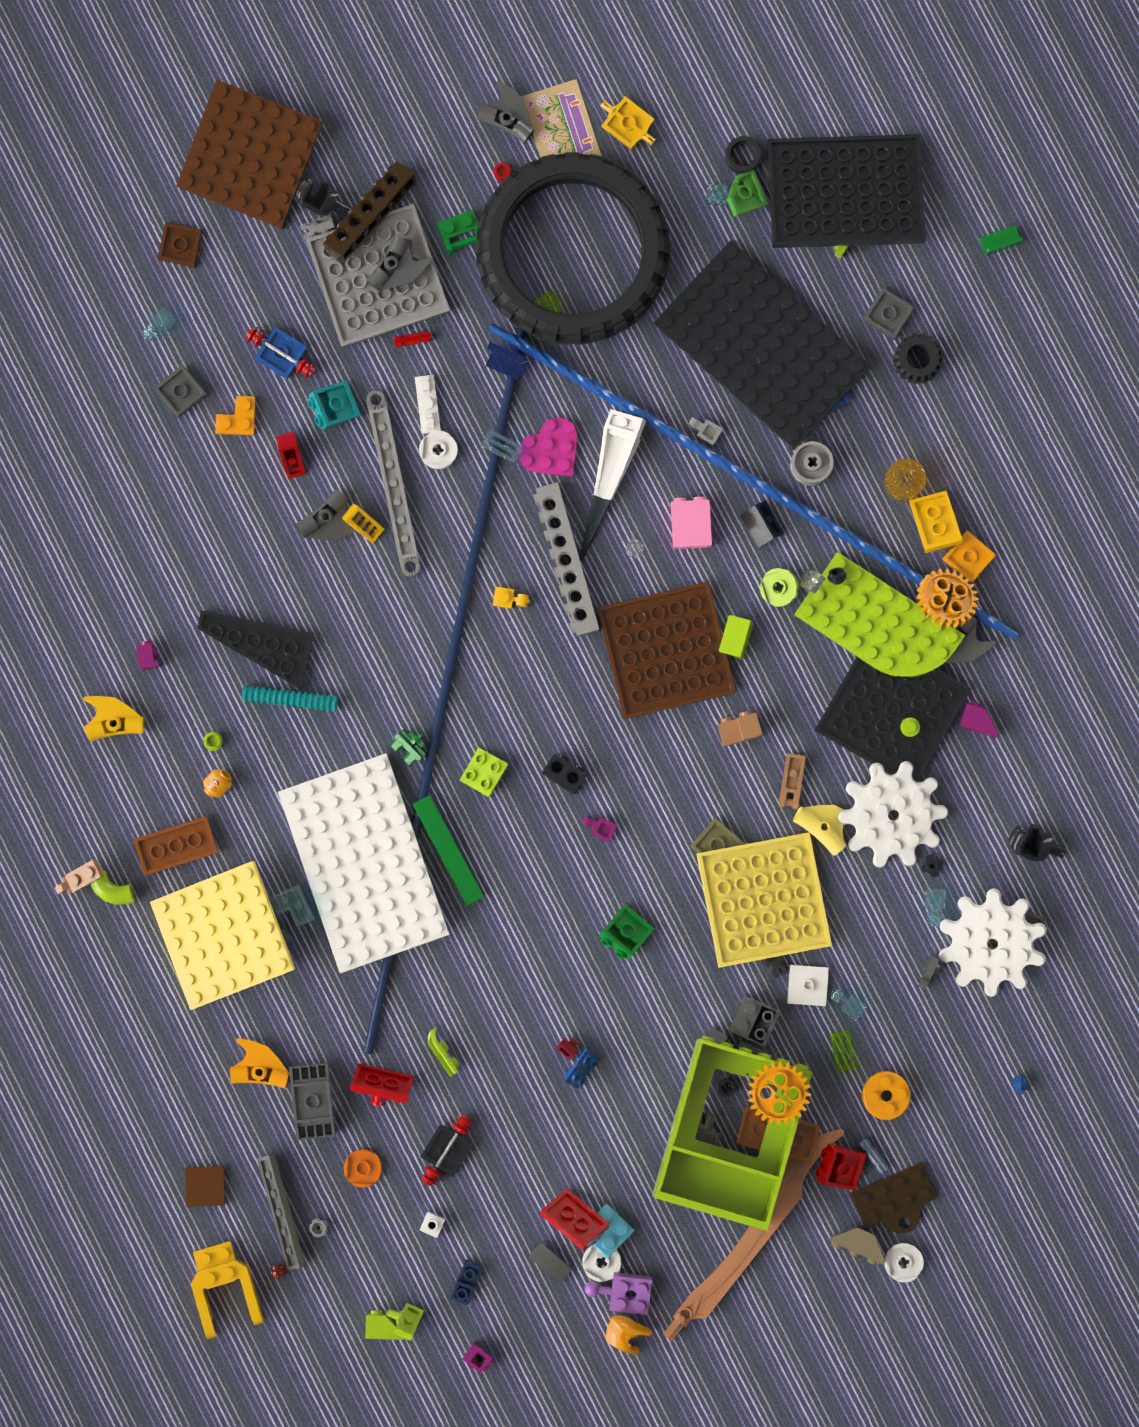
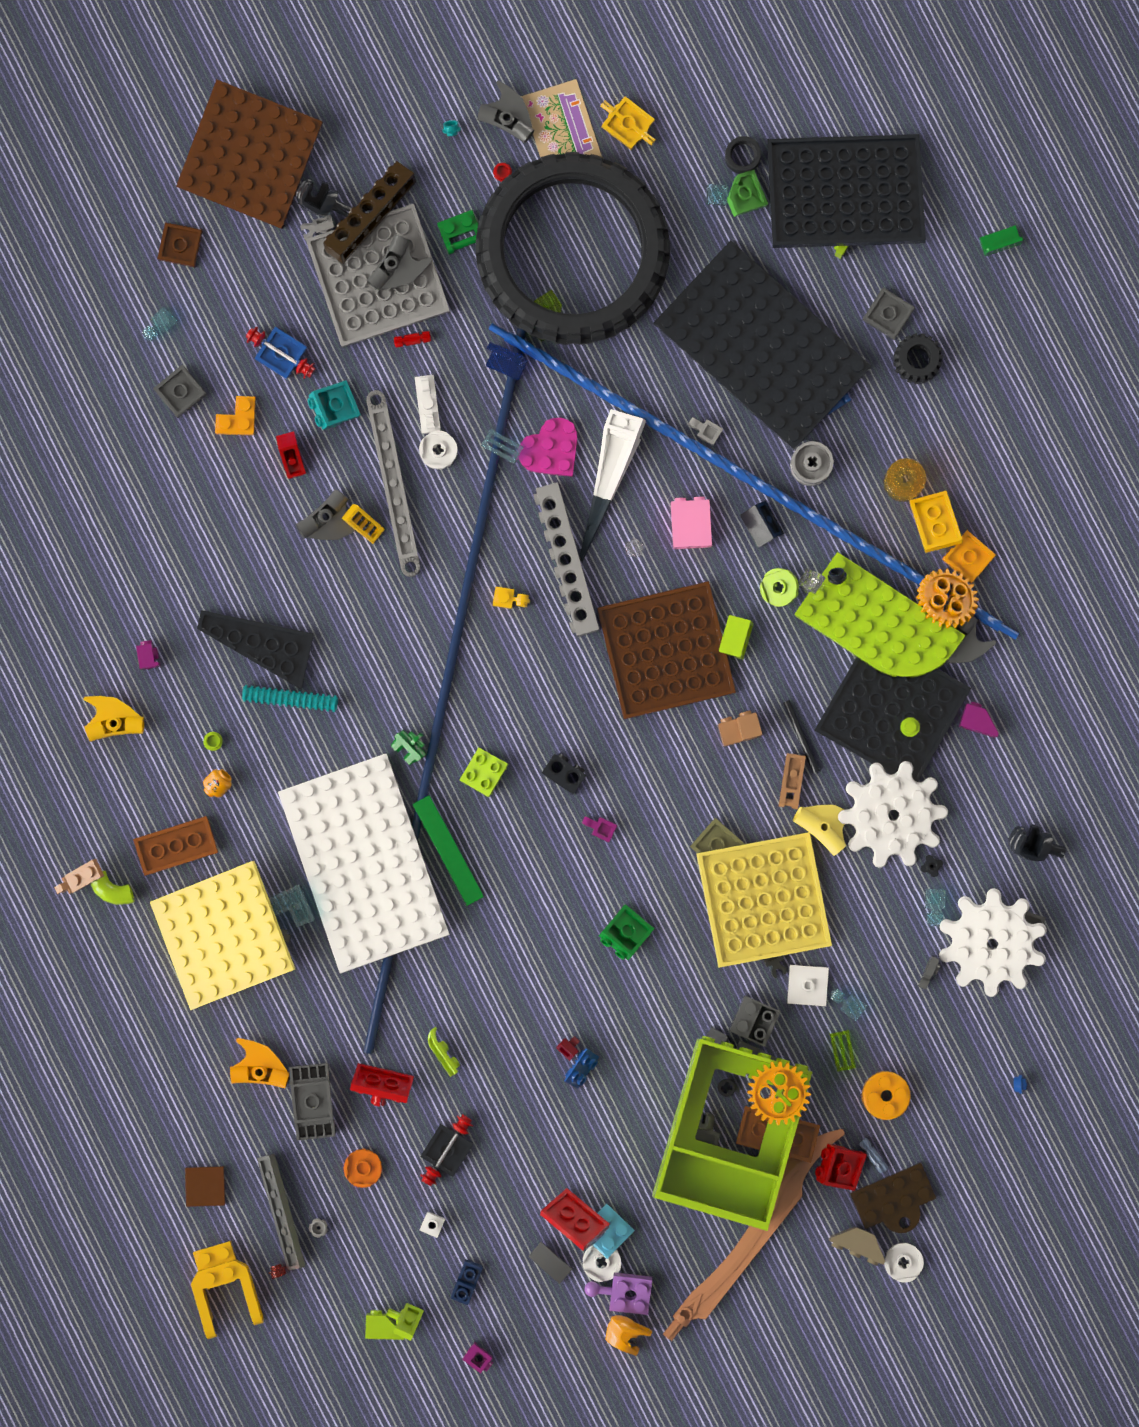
(451, 128): none -> teal plate
(801, 736): none -> black bar

